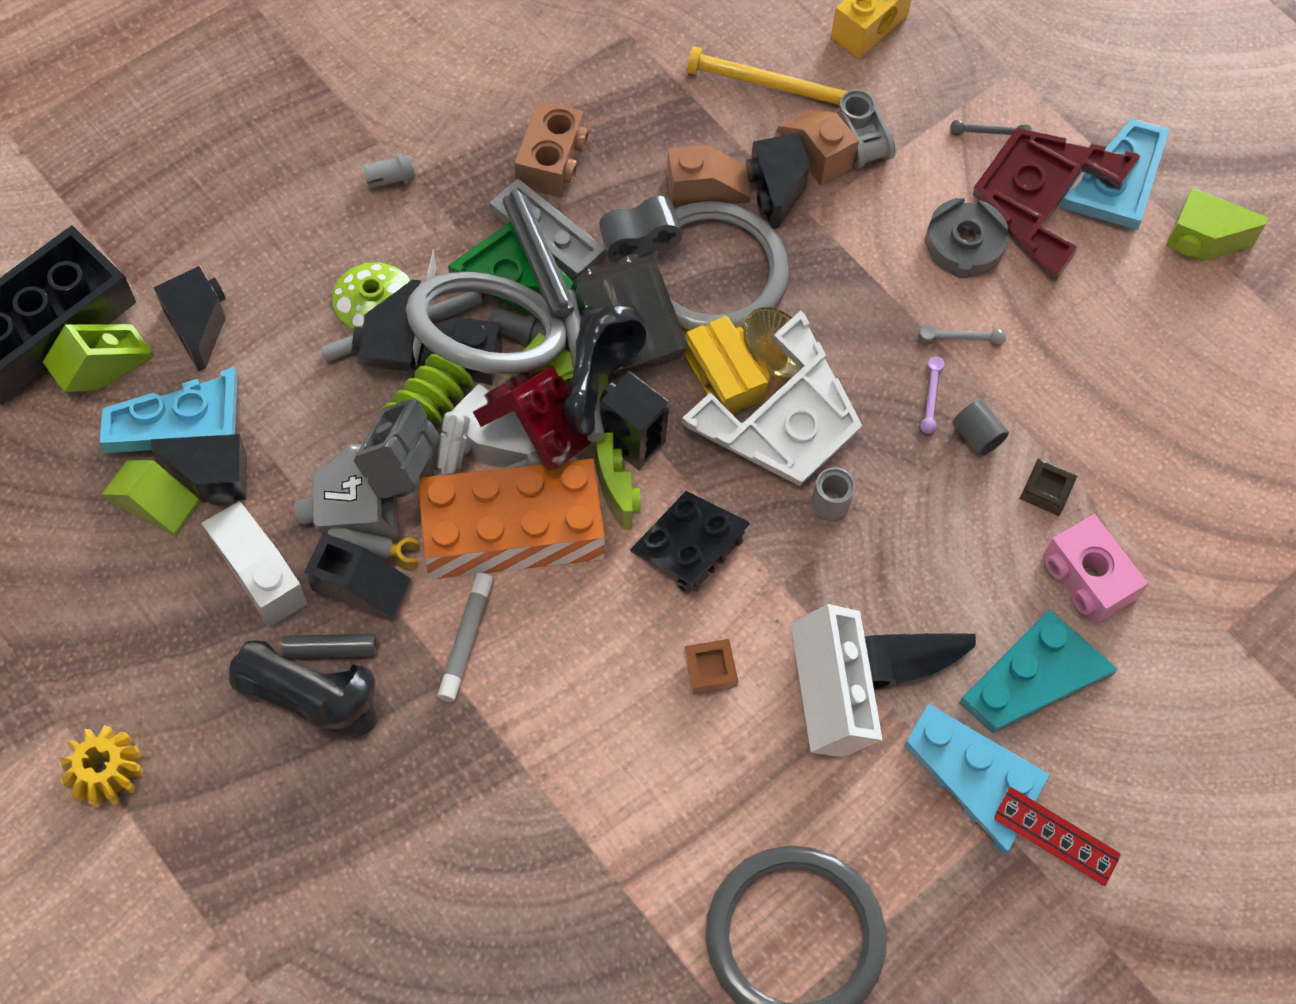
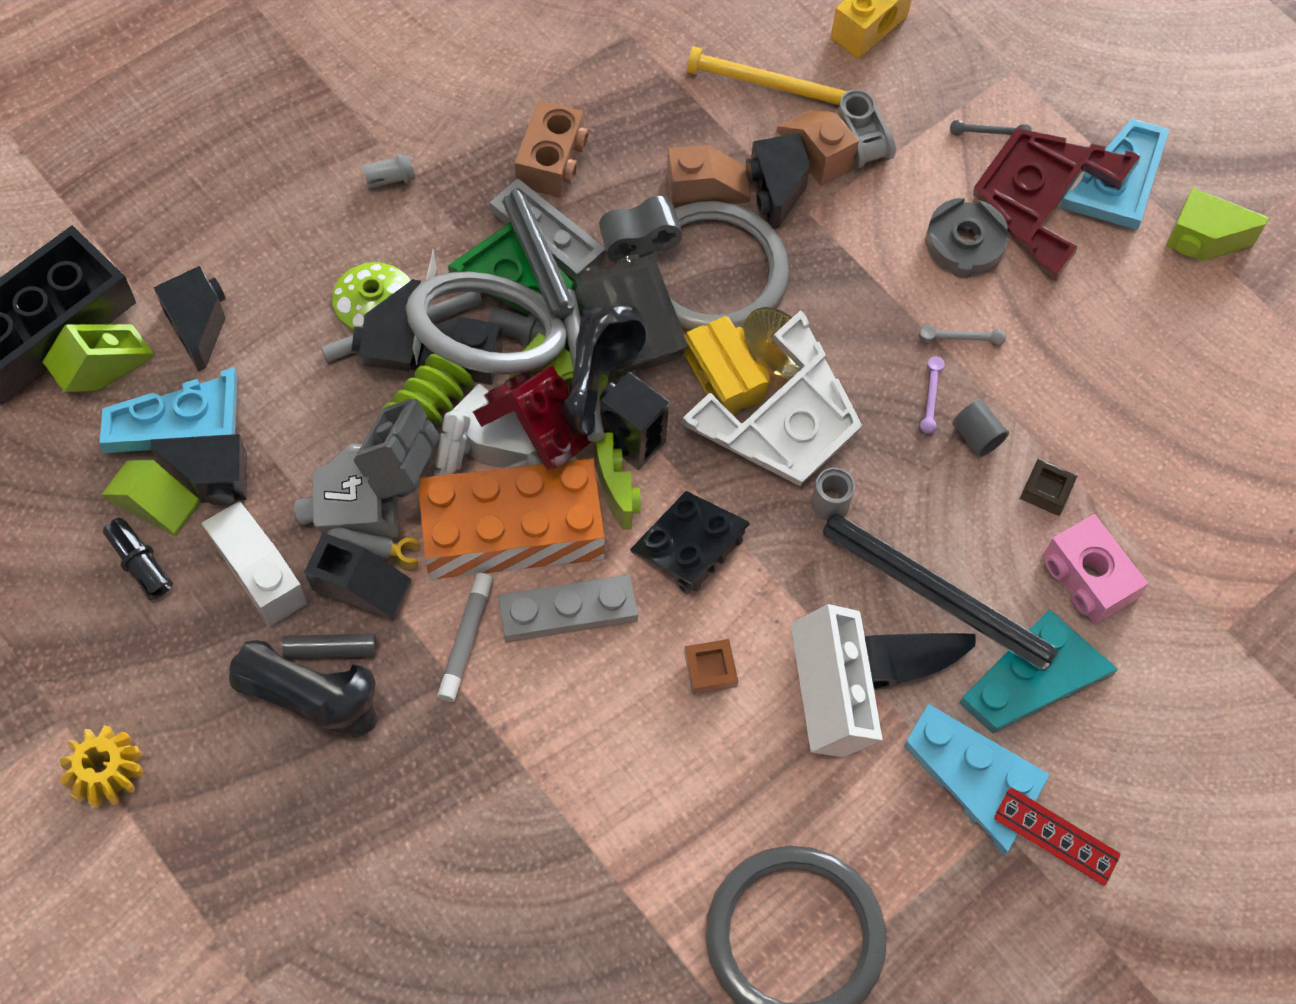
(137, 559): none -> black axle
(568, 608): none -> light grey plate
(941, 592): none -> black axle

